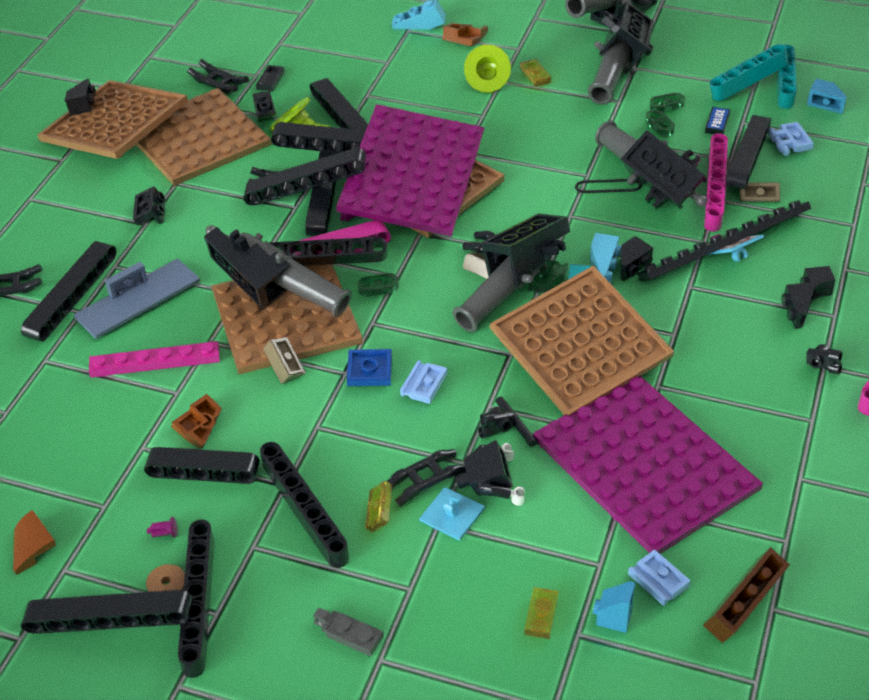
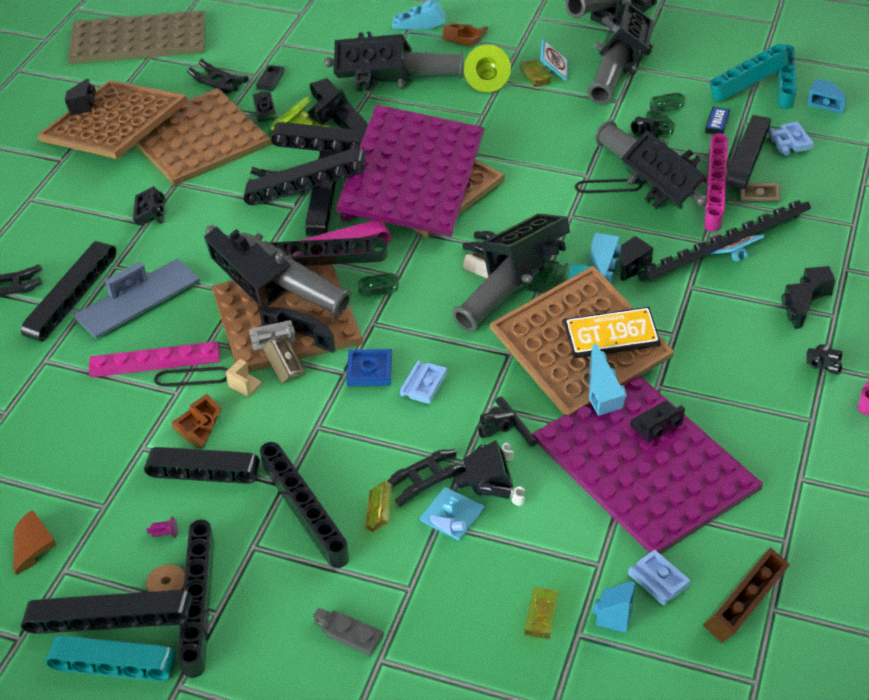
(111, 658): none -> teal beam
(137, 37): none -> dark tan plate
(190, 370): none -> black piece
(240, 380): none -> tan panel
(261, 335): none -> light grey hinge
(302, 323): none -> black slope
(328, 106): none -> black bracket
(388, 59): none -> black piece
(448, 524): none -> light blue bar
(554, 60): none -> piece
(604, 389): none -> medium azure slope
(612, 332): none -> tile
(642, 124): none -> black plate
(658, 421): none -> black bracket

